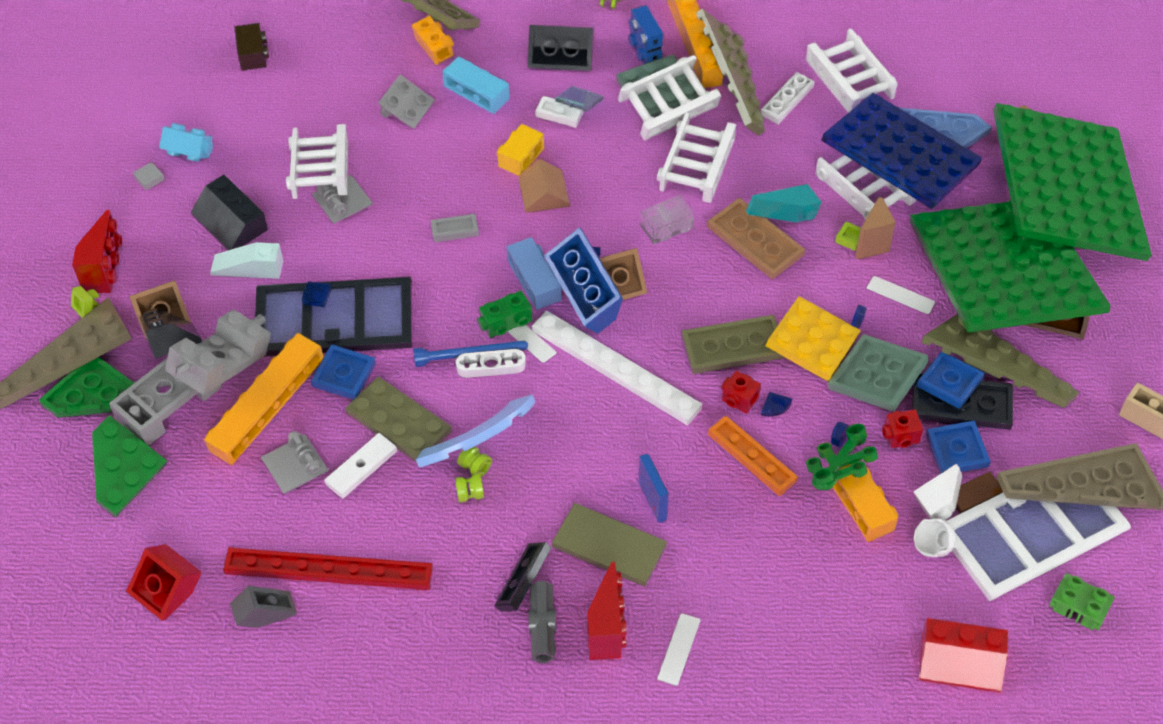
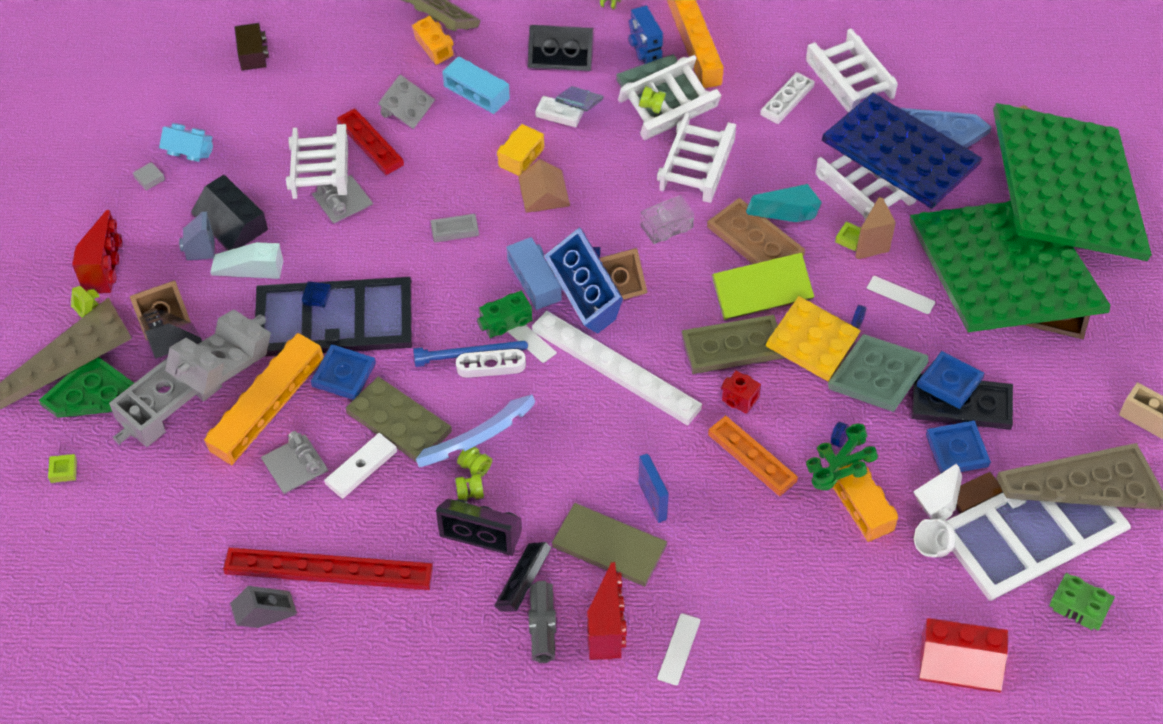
(62, 468): none -> lime plate
(121, 465): green plate -> none
(163, 580): red slope -> none
(198, 239): none -> sand blue slope
(371, 141): none -> red plate
(478, 526): none -> black slope
(652, 99): none -> lime wheel
(733, 62): olive wing -> none
(762, 286): none -> lime tile
(776, 405): clear blue tile -> none
(902, 429): red brick -> none
(999, 358): olive wing -> none

